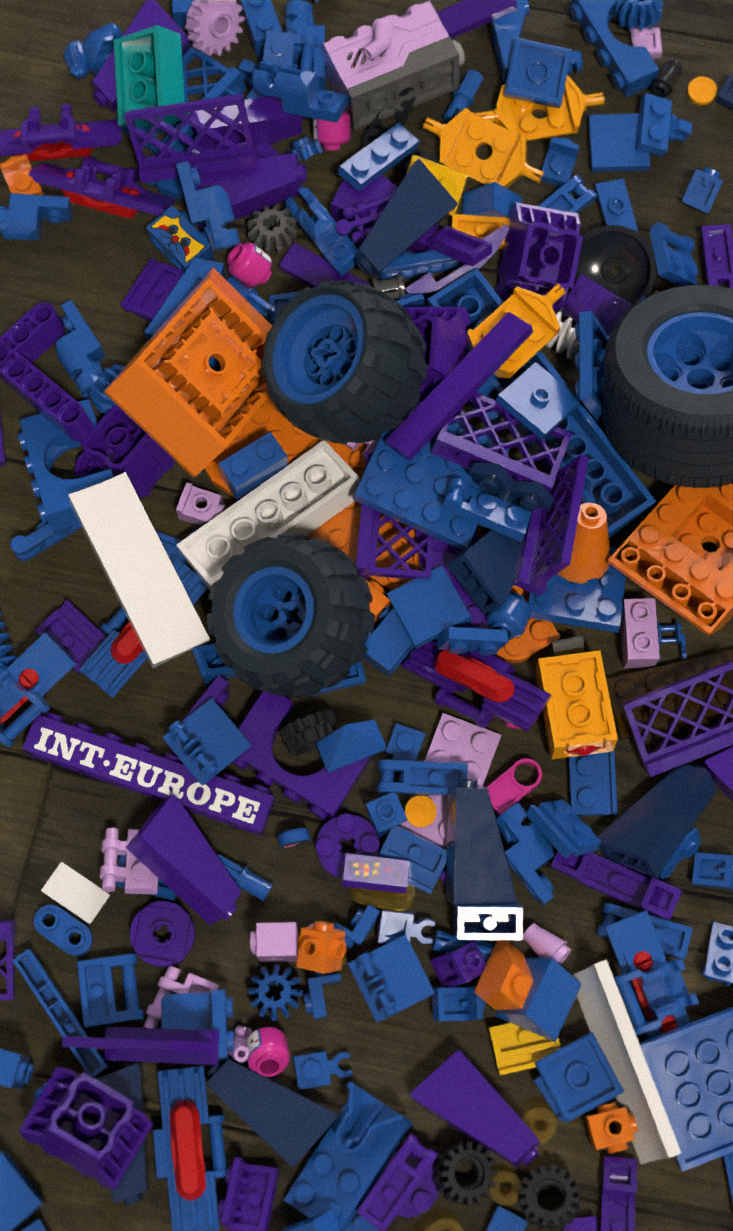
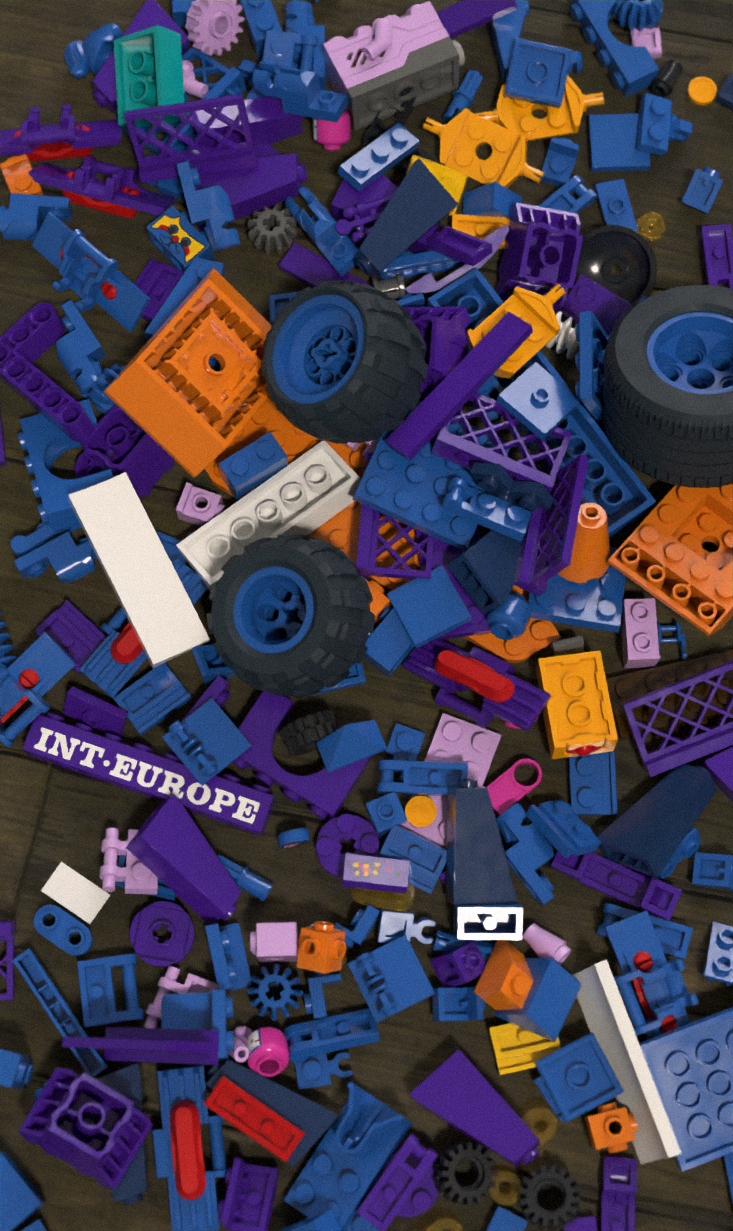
(66, 558): none -> blue plate
(89, 273): none -> blue piece
(95, 712): none -> dark purple plate
(152, 698): none -> blue plate
(190, 84): none -> lavender arm
(229, 957): none -> blue bracket
(249, 264): dark pink head -> none
(252, 297): blue axle -> none
(254, 1119): none -> red tile
(305, 147): blue plate -> none
(331, 1034): none -> blue plate
(462, 640): blue plate -> none
(654, 220): none -> clear yellow plate
(673, 264): blue plate -> none

